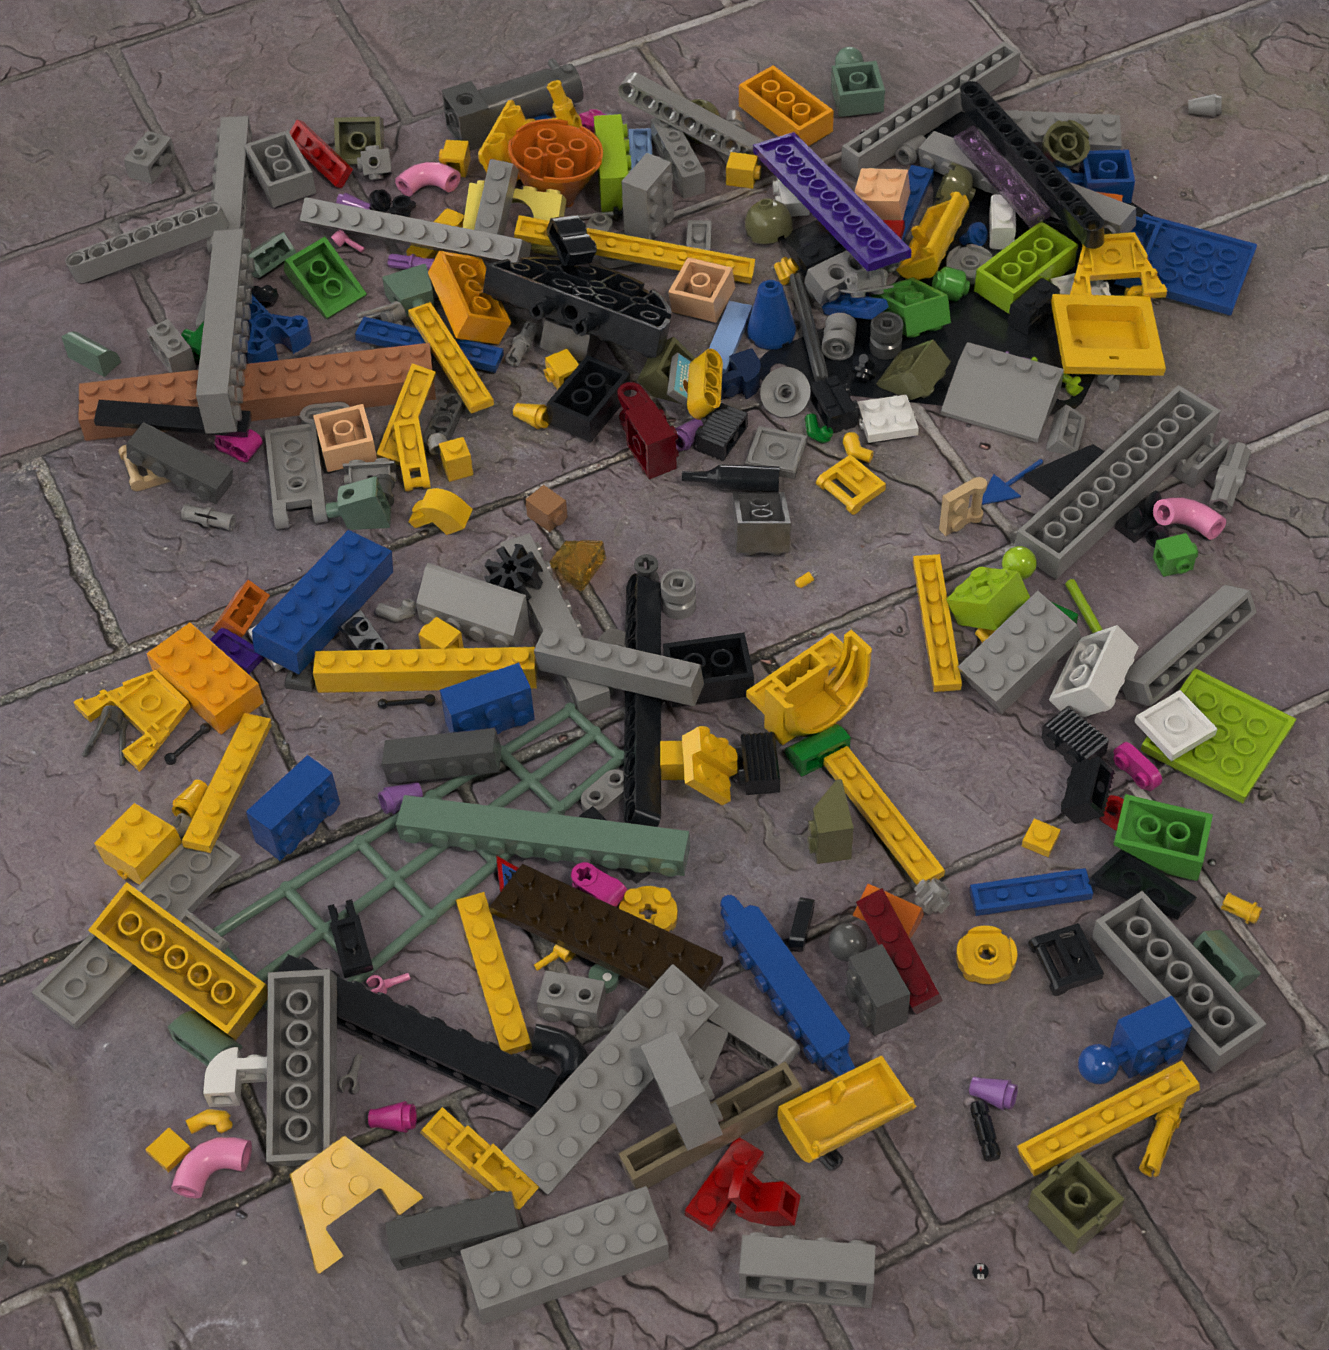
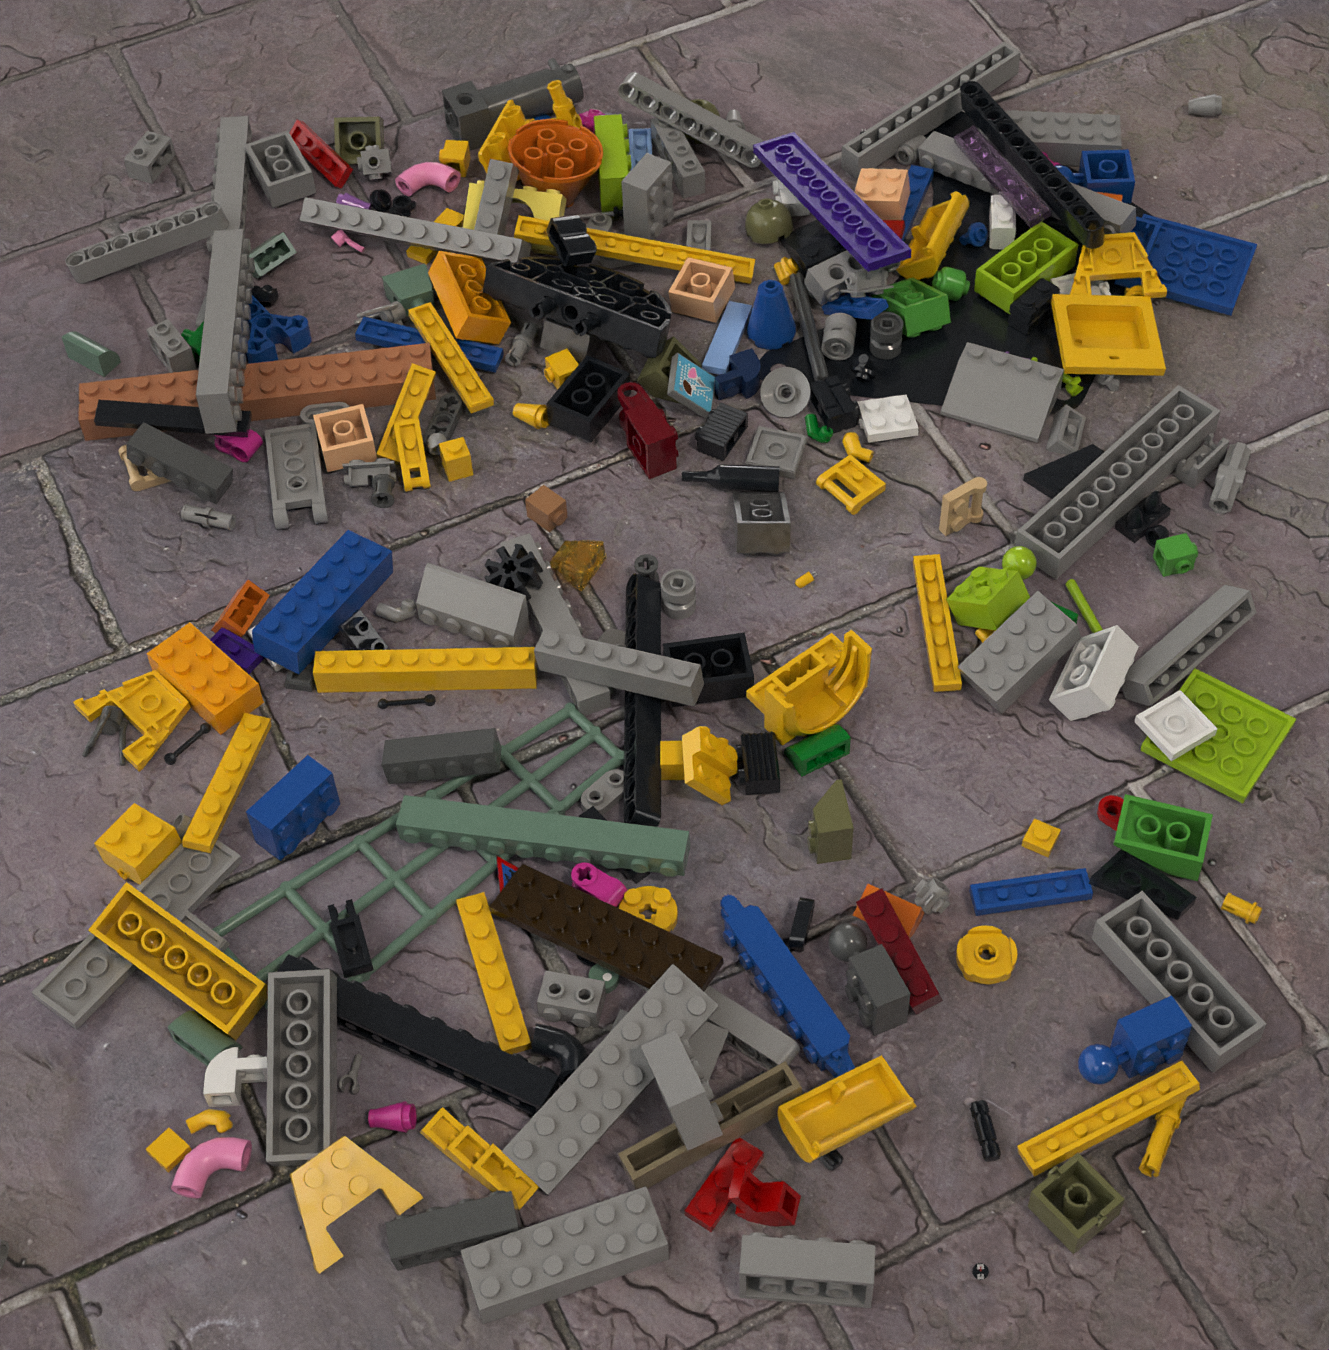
(189, 799): yellow cone -> none
(323, 278): bright green slope -> none
(361, 505): sand green torso -> none
(375, 980): bright pink hand -> none
(392, 797): medium lavender cone -> none
(405, 262): medium lavender axle -> none
(440, 635): yellow brick -> none
(442, 509): yellow brick -> none
(489, 701): blue brick -> none
(558, 951): yellow hand -> none
(686, 434): medium lavender cone -> none
(704, 384): yellow beam -> none
(742, 170): yellow brick -> none
(785, 106): light orange brick -> none
(856, 84): sand green brick -> none
(883, 816): yellow plate -> none
(915, 371): olive slope -> none
(956, 180): olive cylinder -> none
(968, 259): light grey plate -> none
(996, 1092): medium lavender cone -> none
(1001, 491): blue piece -> none
(1066, 143): olive cylinder -> none
(1074, 737): black brick -> none
(1075, 955): black plate -> none
(1087, 790): black brick -> none
(1137, 766): dark pink plate -> none
(1191, 514): bright pink cylinder -> none
(1226, 959): sand green brick -> none

